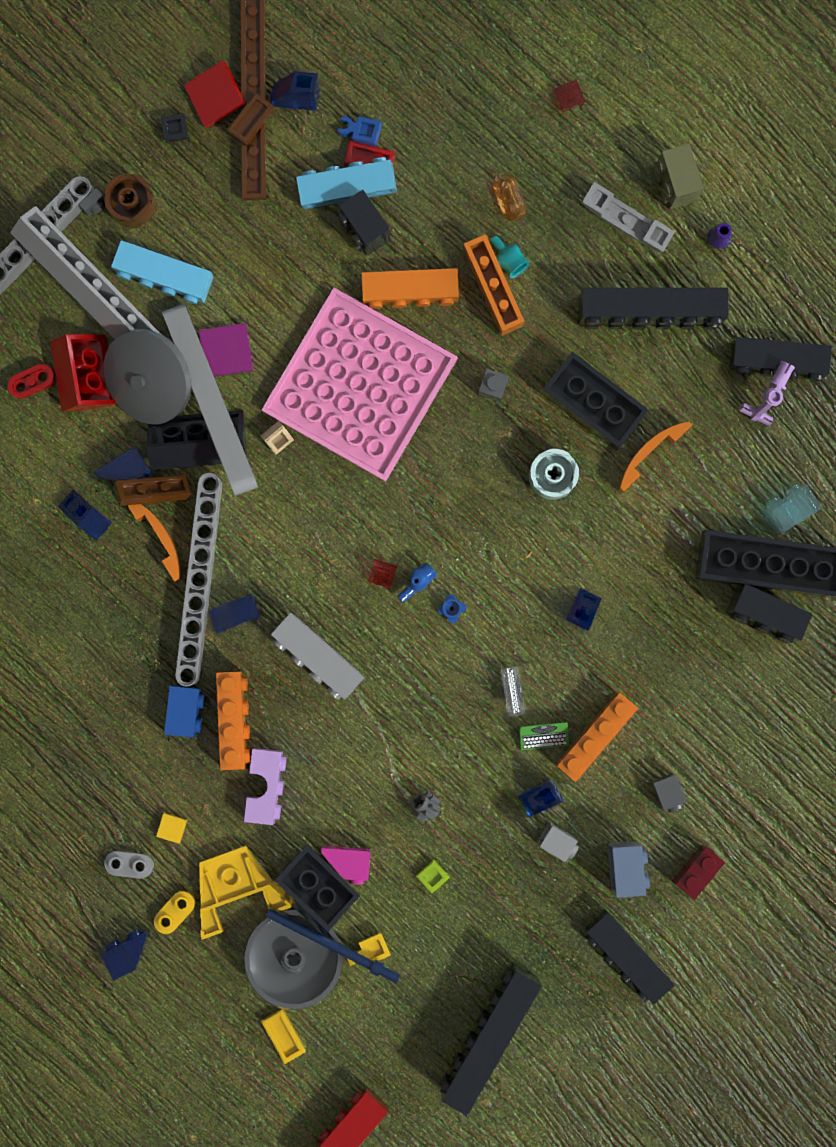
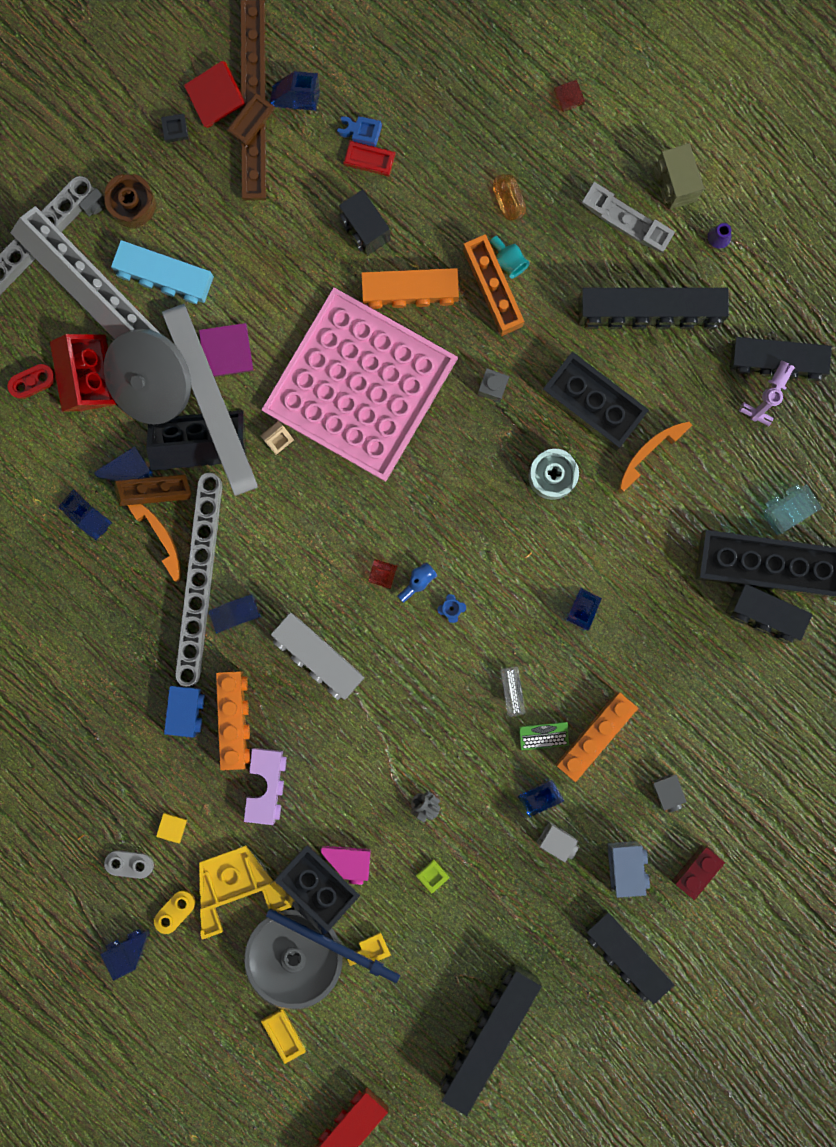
(339, 184): medium azure brick -> none

